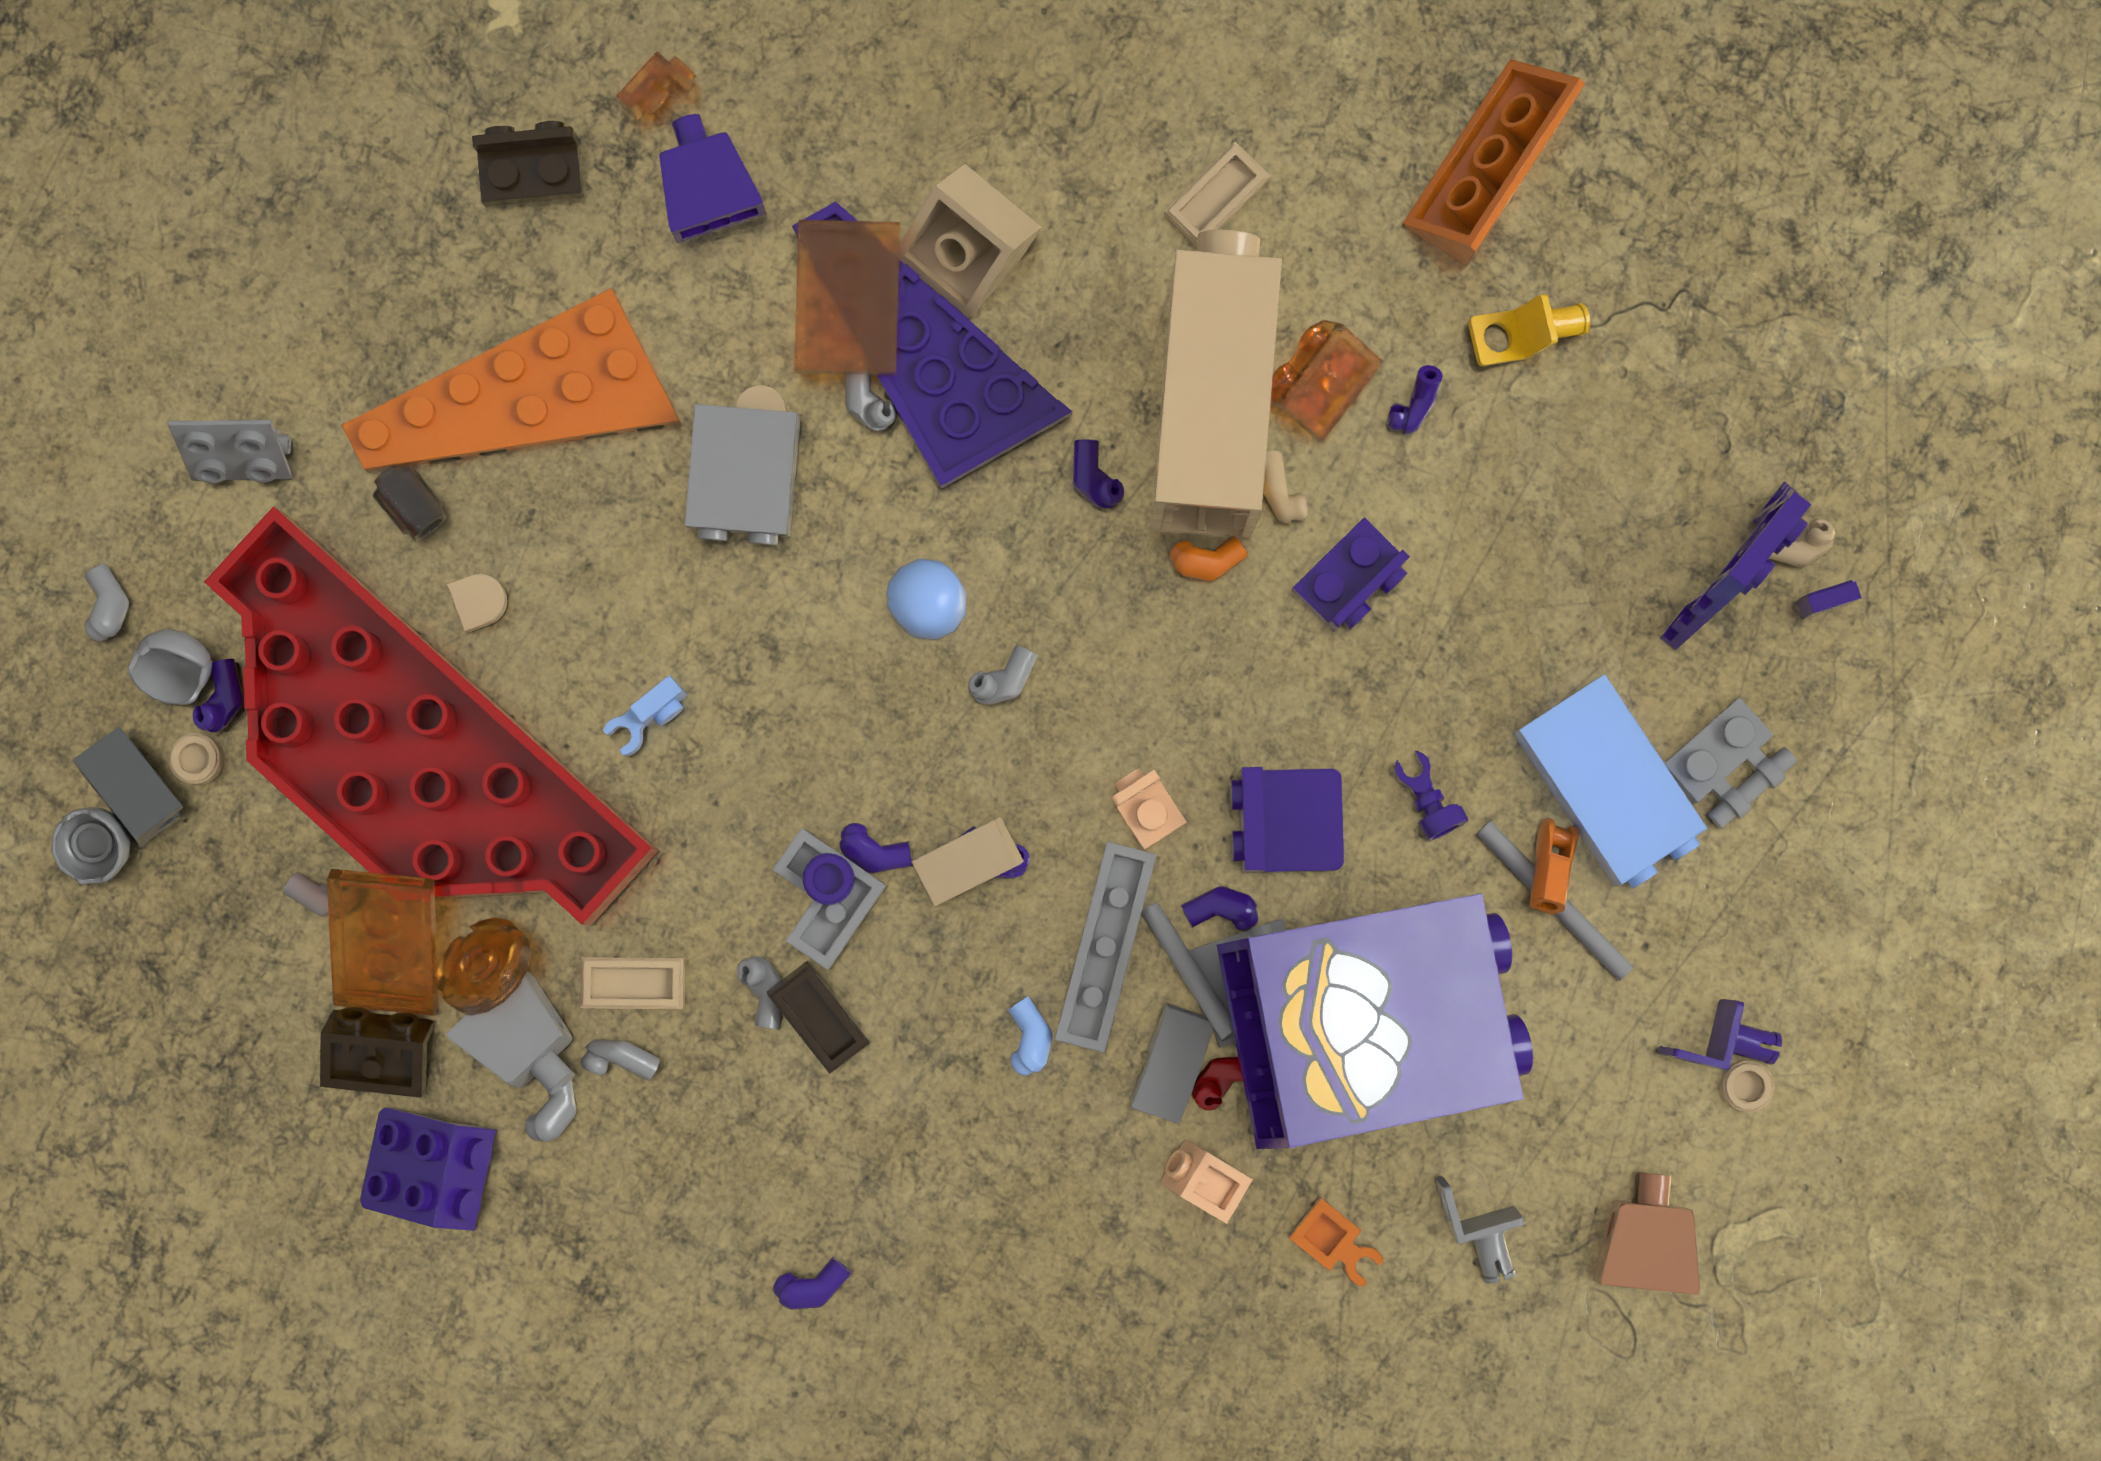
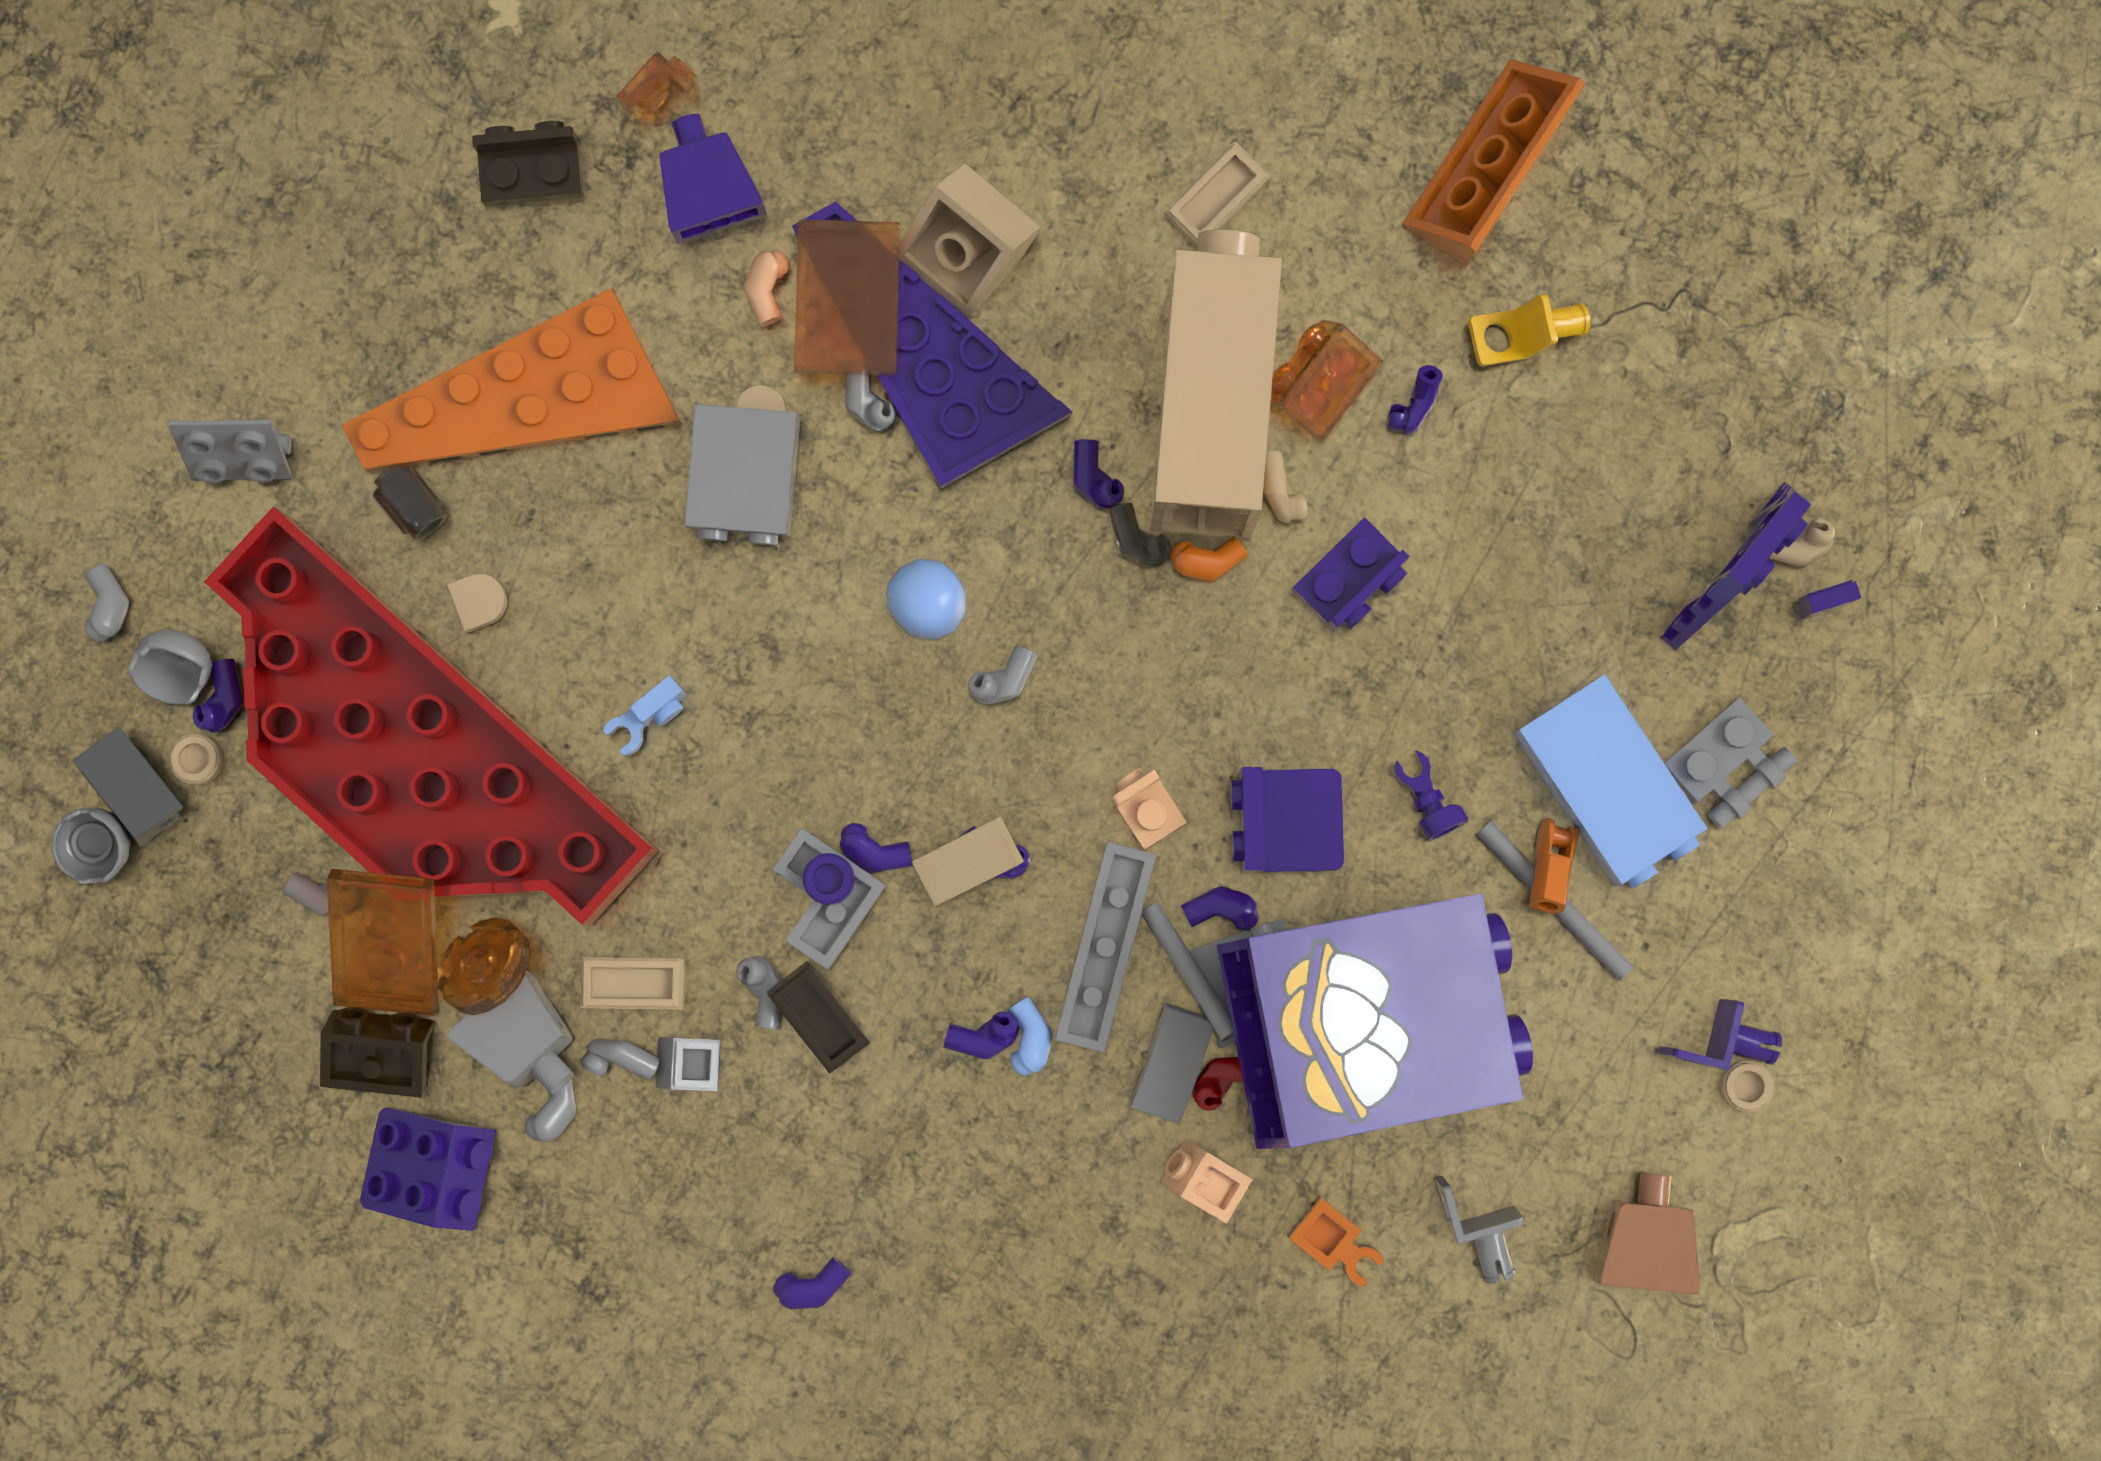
(687, 1064): none -> light grey slope
(759, 284): none -> light nougat arm
(986, 1040): none -> dark purple arm
(1135, 542): none -> clear smoke arm

